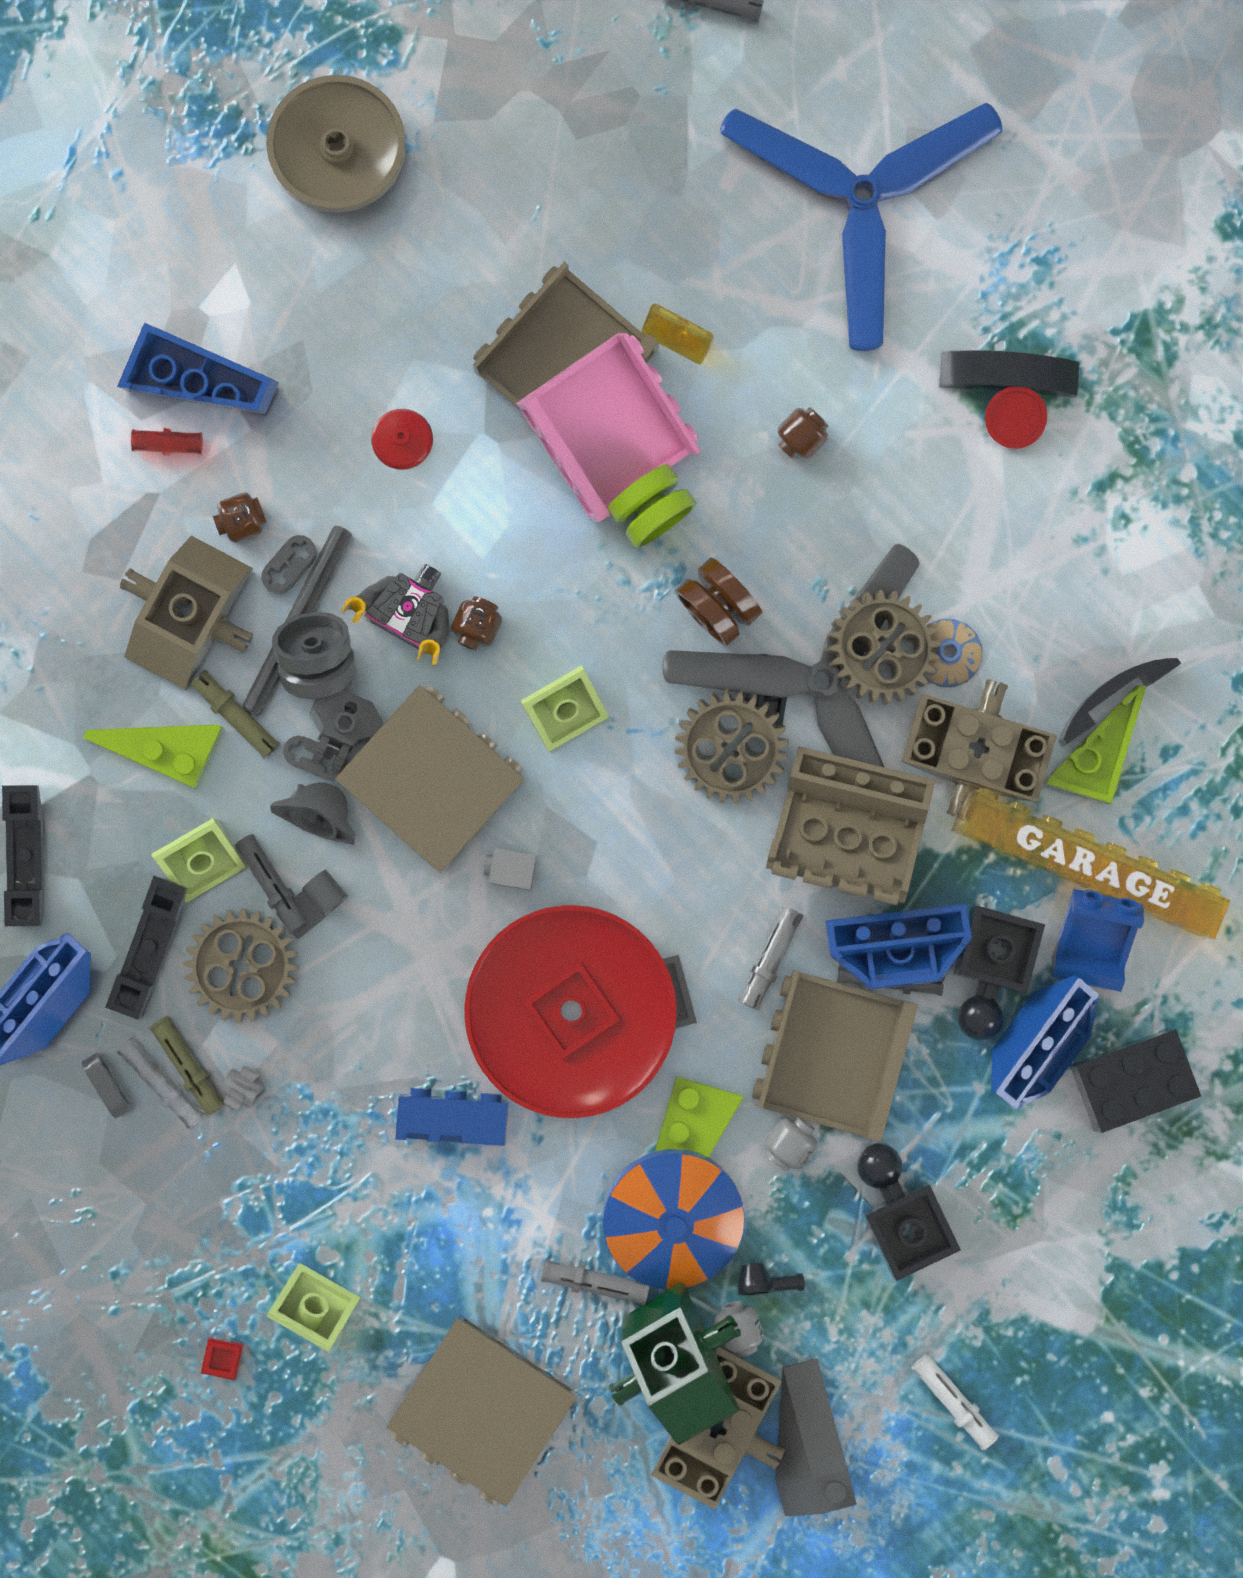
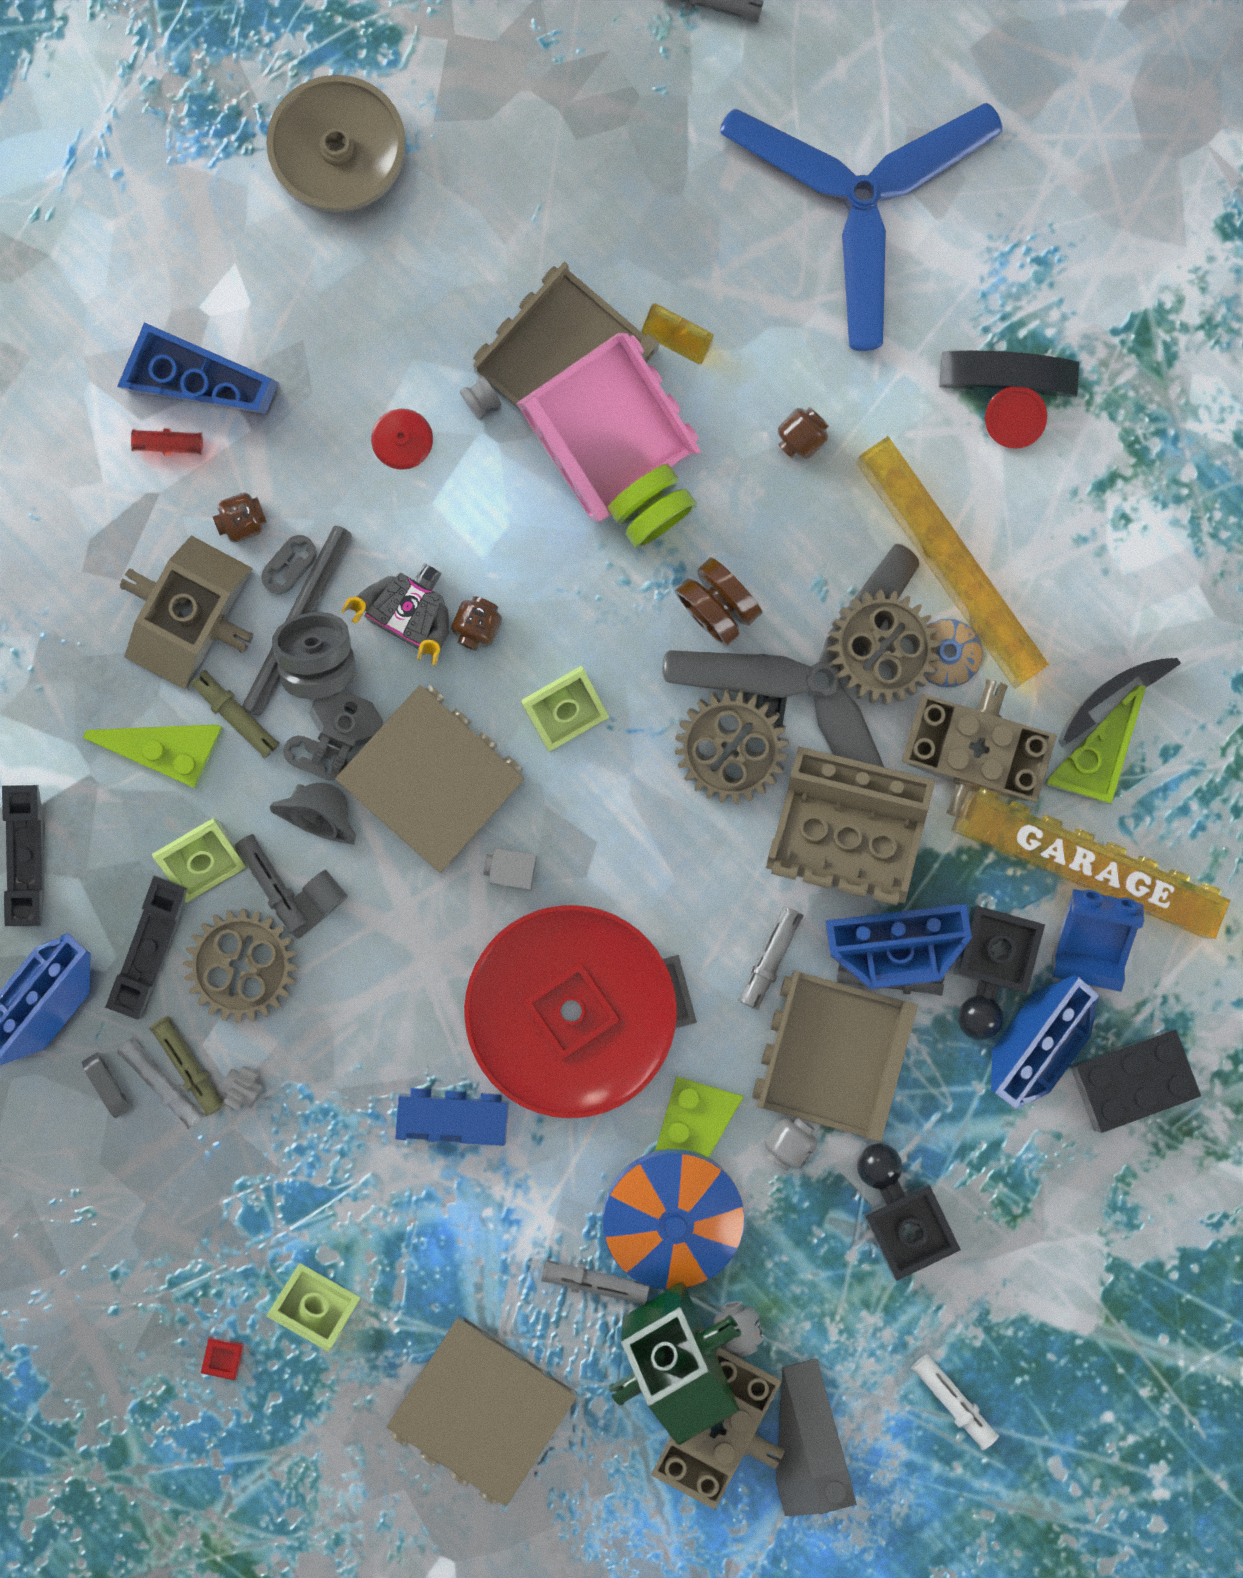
(480, 397): none -> light grey wheel
(756, 1280): black bar -> none
(951, 562): none -> clear yellow brick

